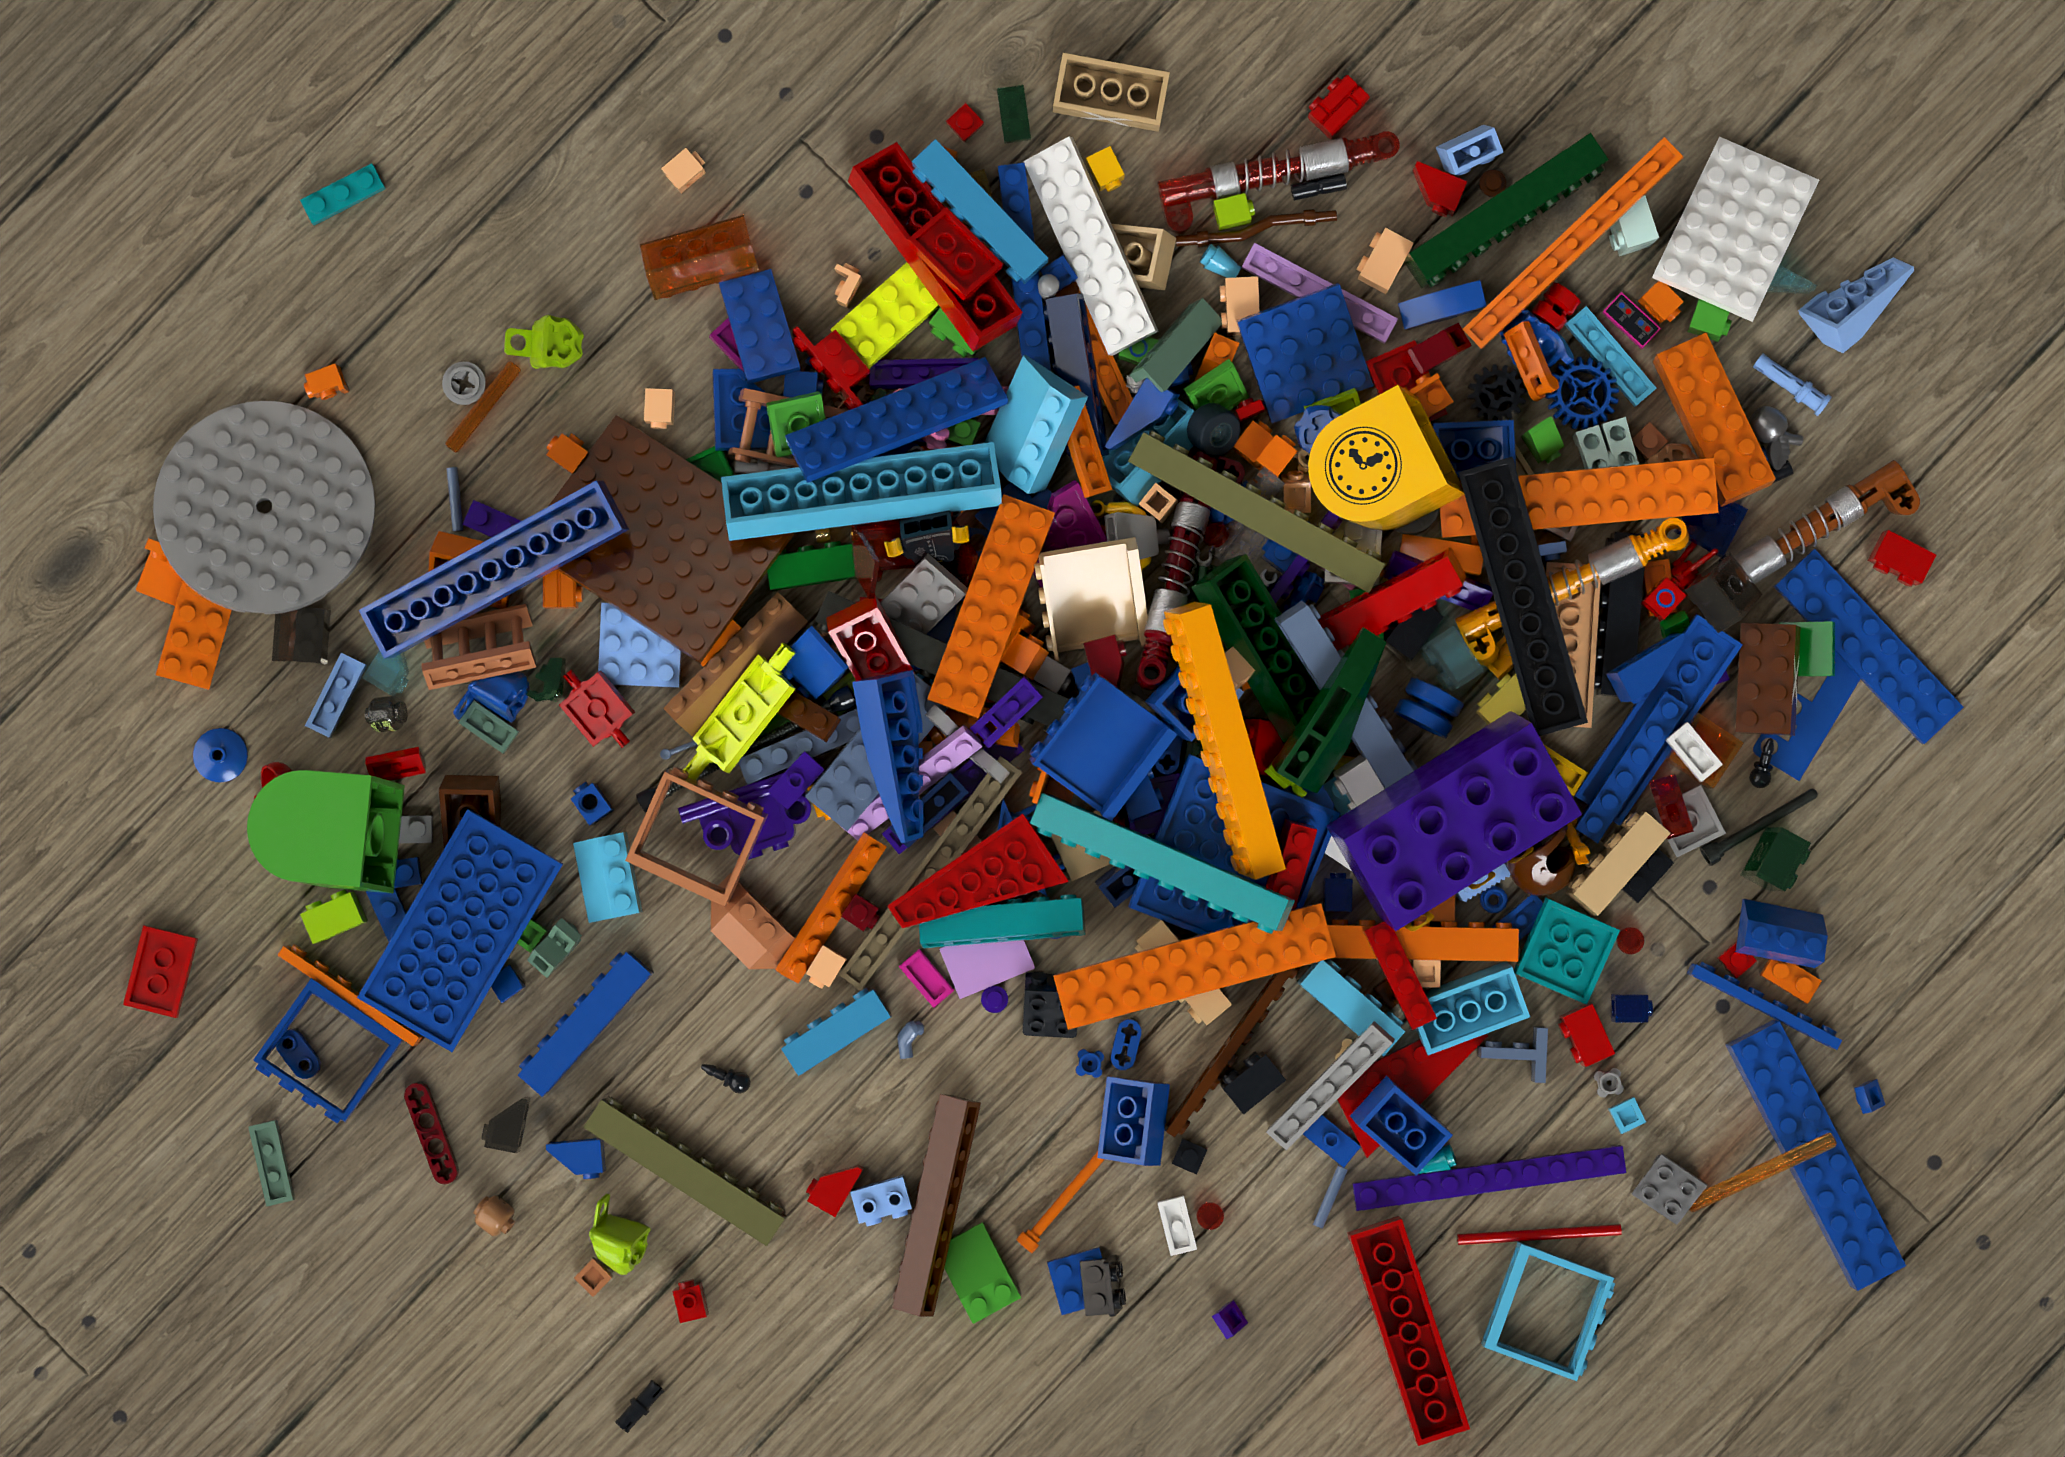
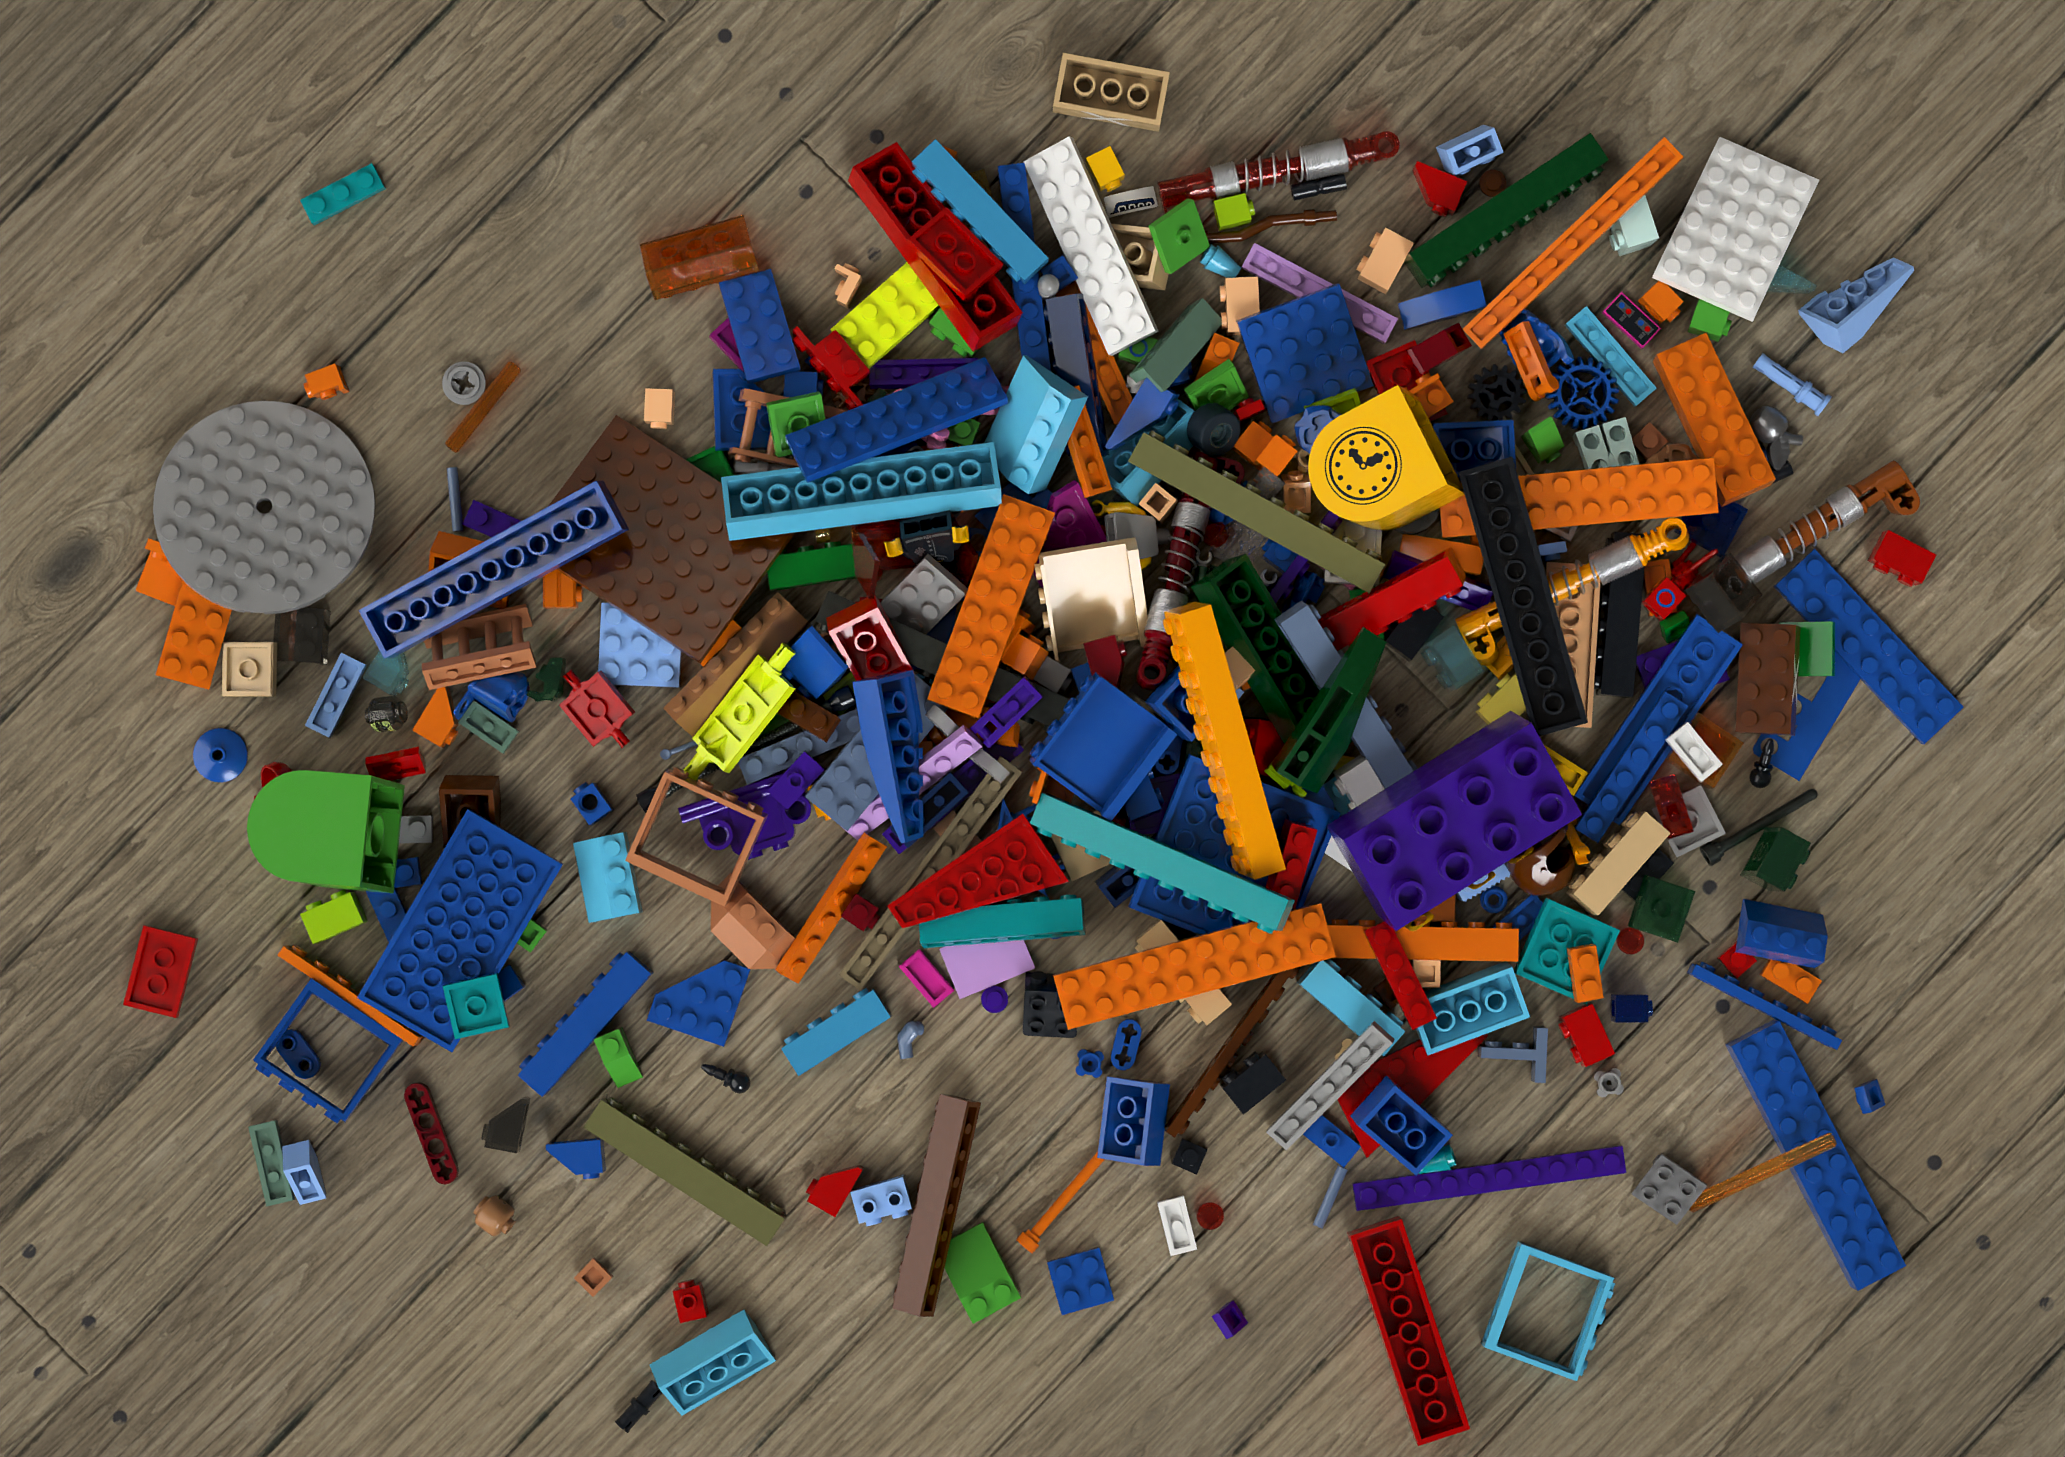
(249, 669): none -> tan tile
(303, 1172): none -> light blue slope
(438, 720): none -> orange slope
(476, 1006): none -> teal plate
(549, 343): lime piece -> none
(555, 947): sand green brick -> none
(567, 451): orange brick -> none
(617, 1240): lime piece -> none
(618, 1057): none -> bright green slope
(684, 169): light nougat brick -> none
(703, 1003): none -> blue plate
(712, 1362): none -> medium azure slope
(825, 967): light nougat brick -> none
(965, 122): red plate -> none
(1014, 114): clear green plate -> none
(1102, 1286): black bracket -> none
(1130, 201): none -> white sticker
(1179, 236): none -> bright green plate
(1337, 106): red brick -> none
(1337, 893): clear blue brick -> none
(1430, 704): blue wheel -> none
(1539, 1234): red piece -> none
(1561, 300): red wheel -> none
(1585, 973): none -> orange plate
(1627, 1115): medium azure plate -> none
(1644, 670): blue slope -> none
(1661, 908): none -> clear green plate

